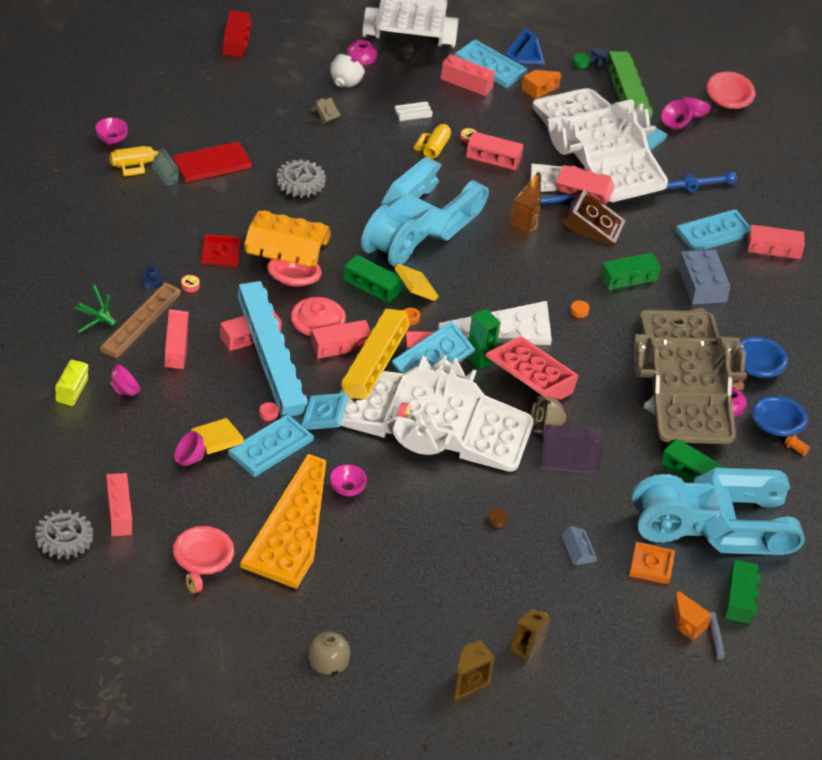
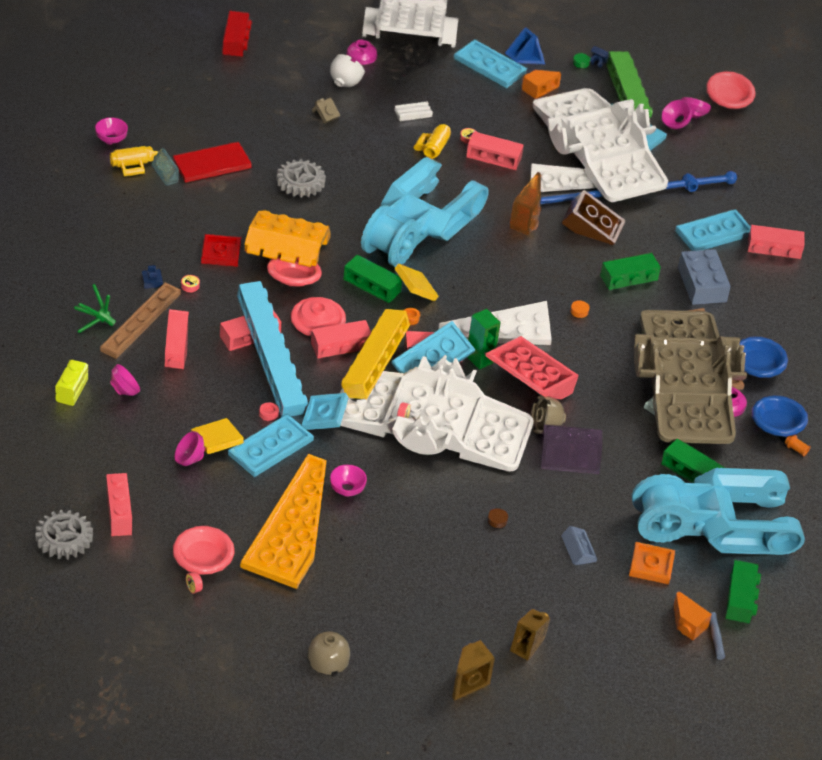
(467, 75): coral brick -> none
(574, 181): coral brick -> none

